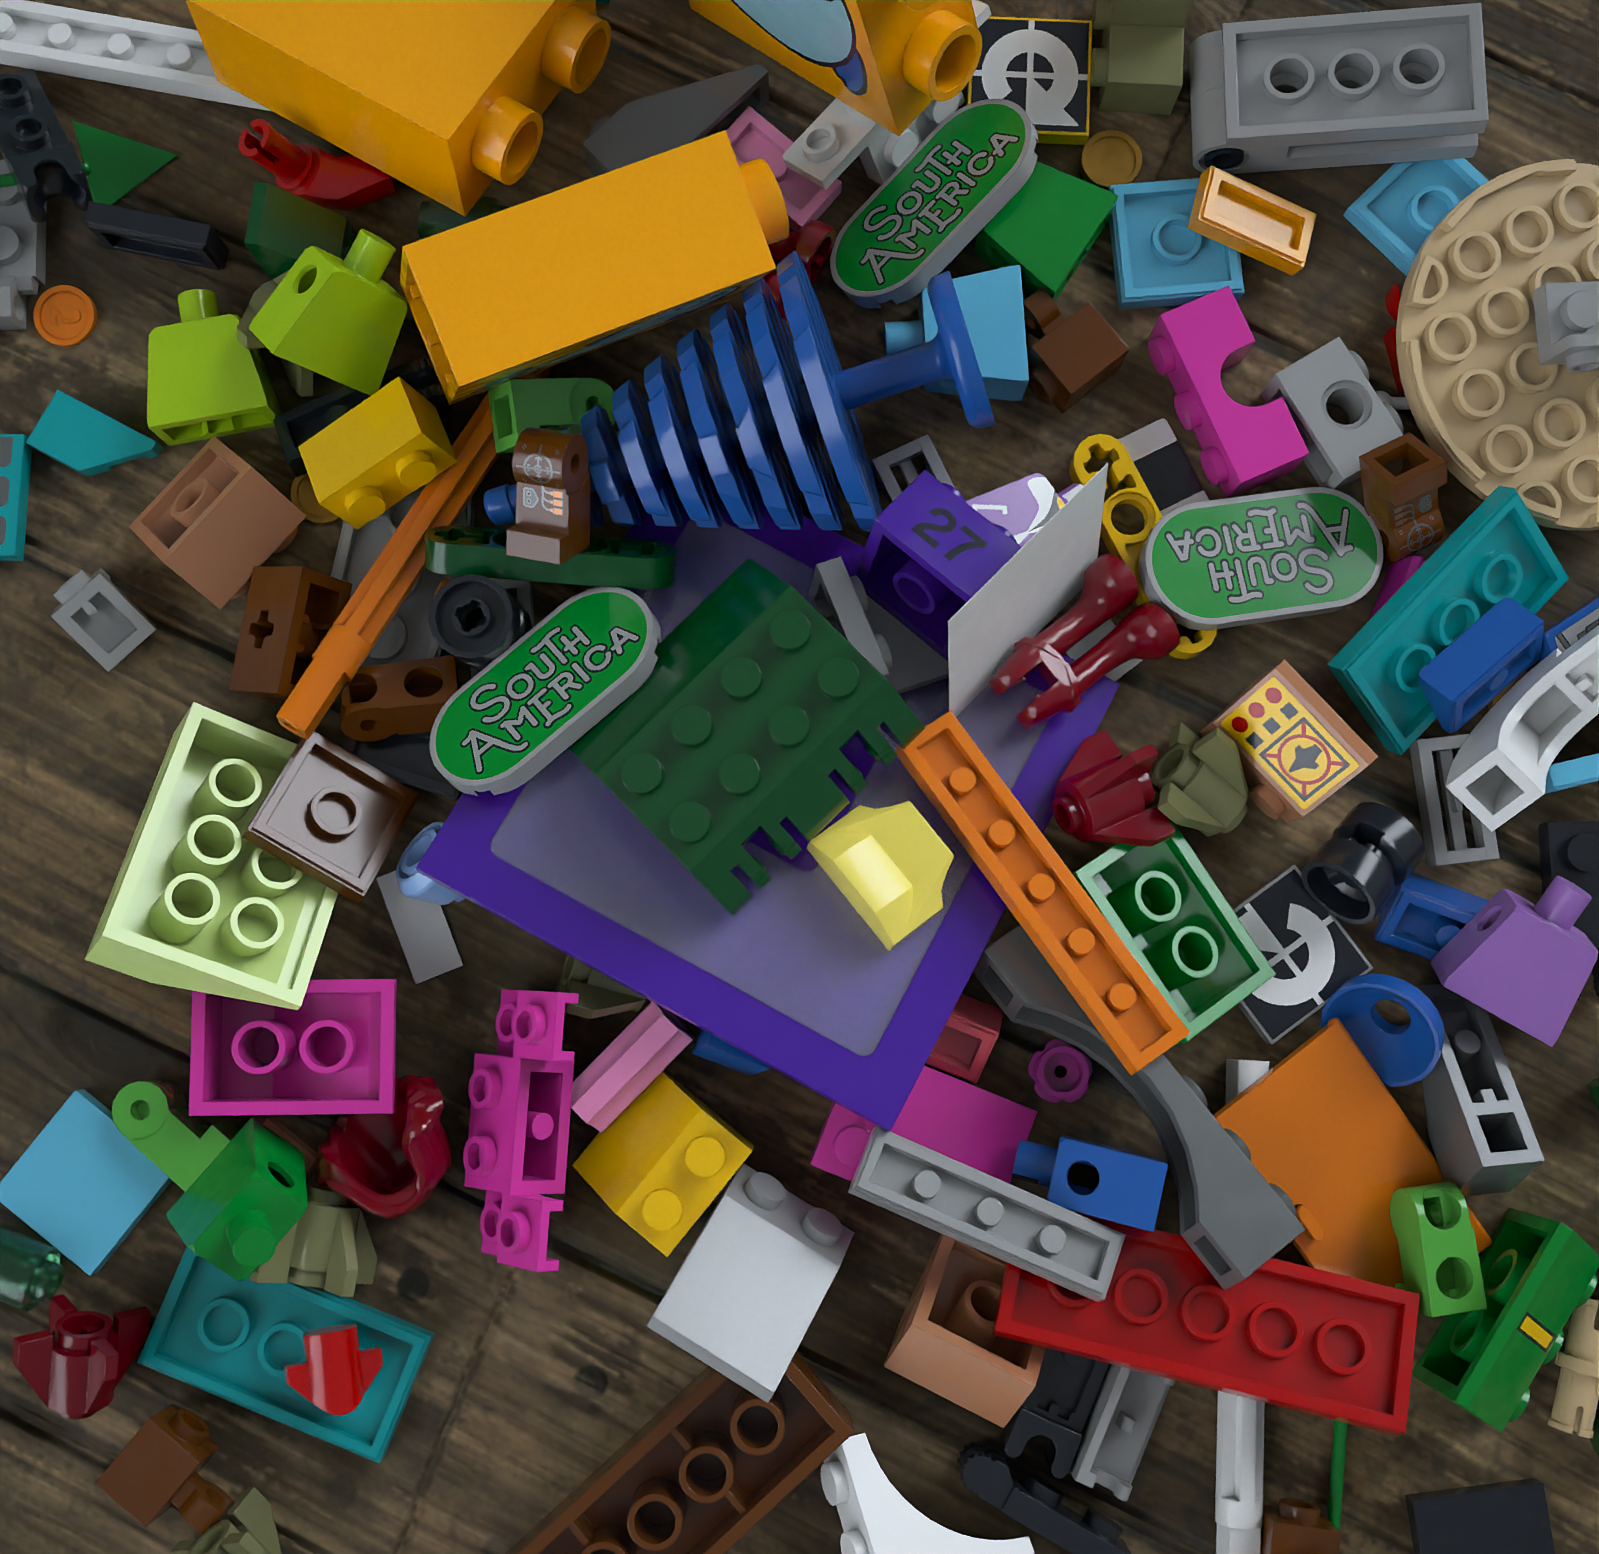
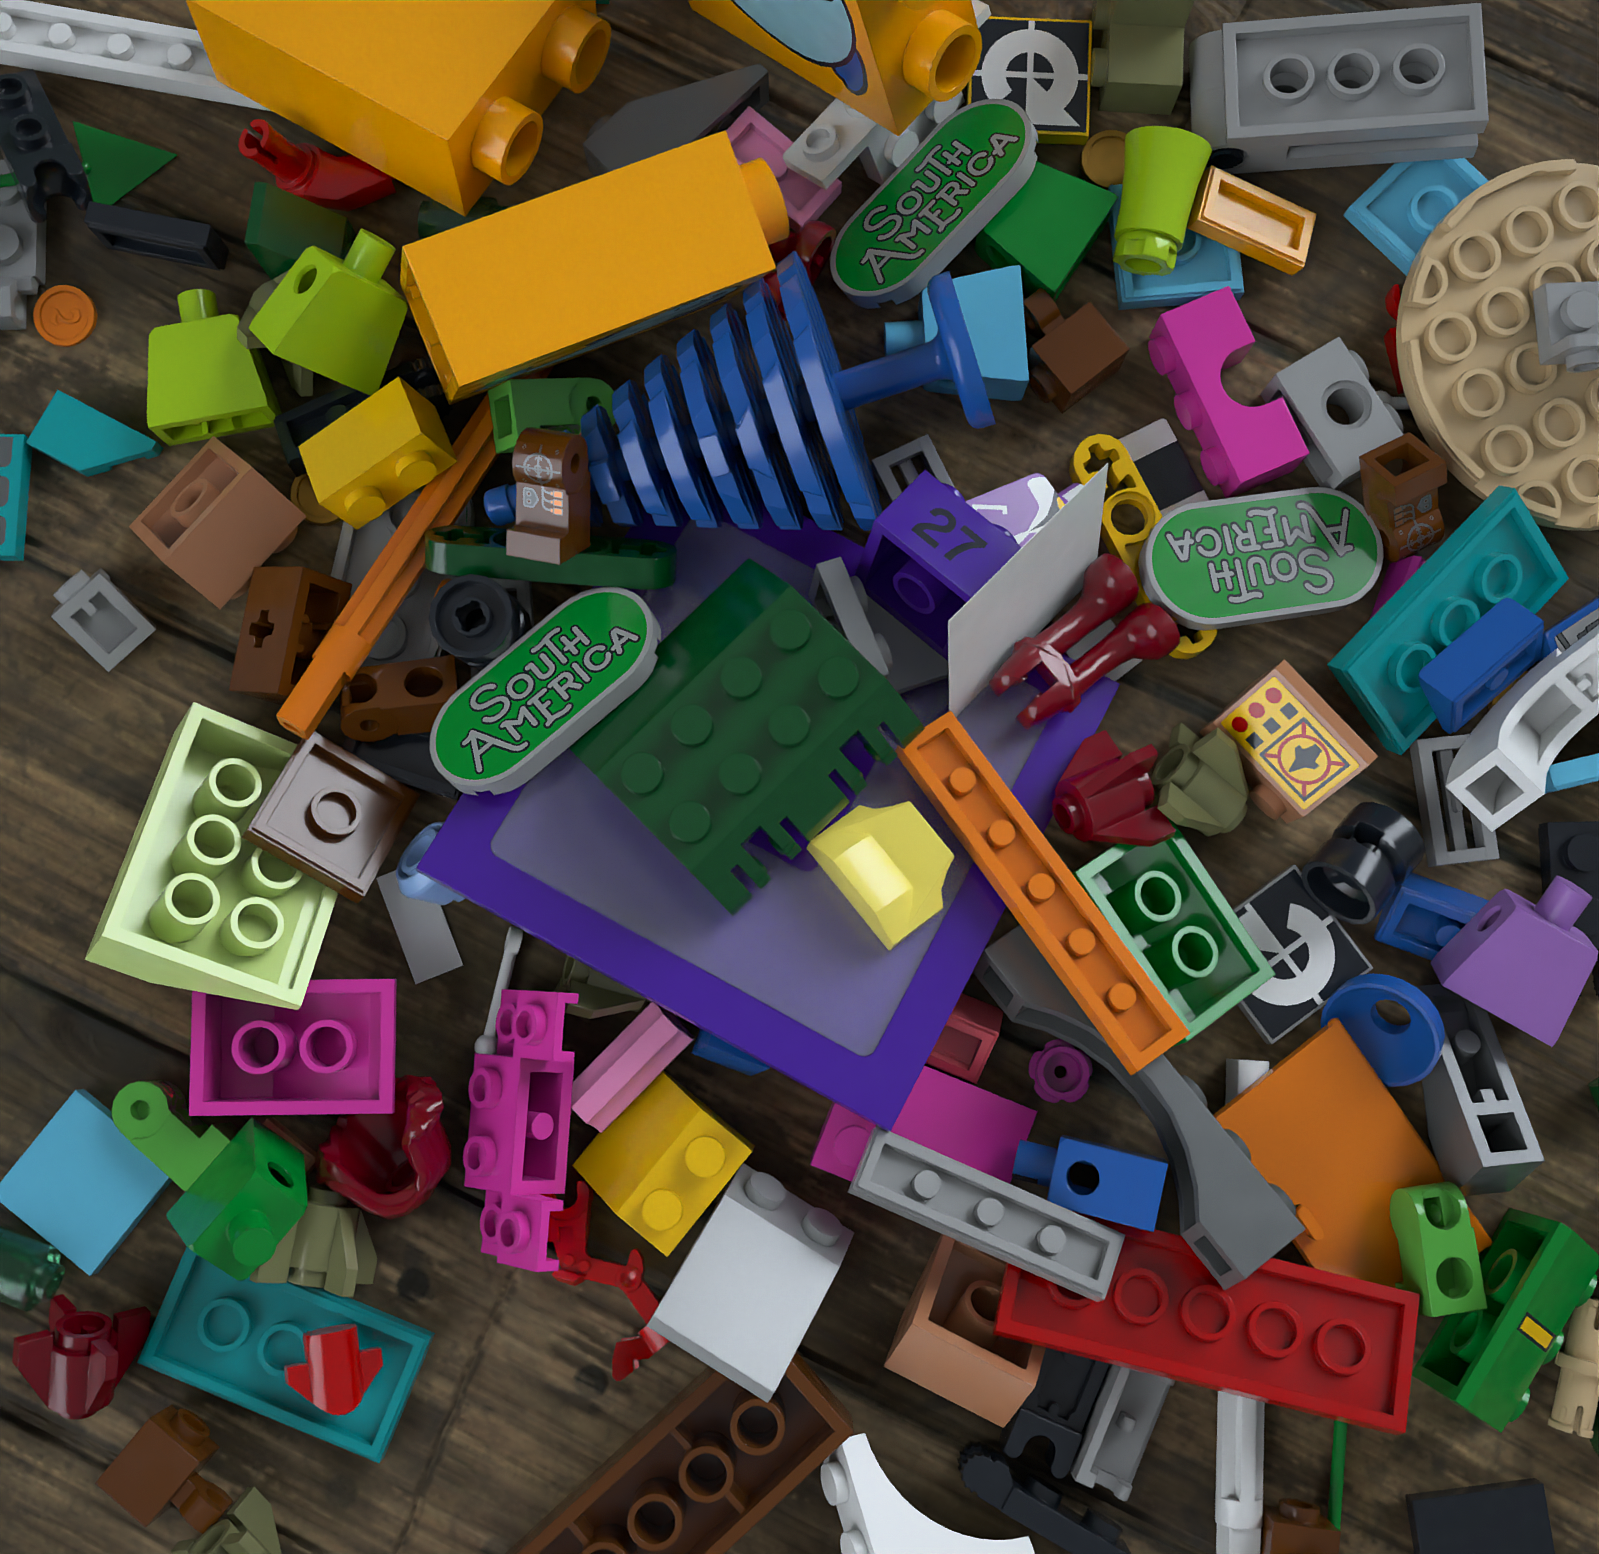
(488, 1042): none -> white hinge
(570, 1235): none -> red piece
(1157, 197): none -> lime plant

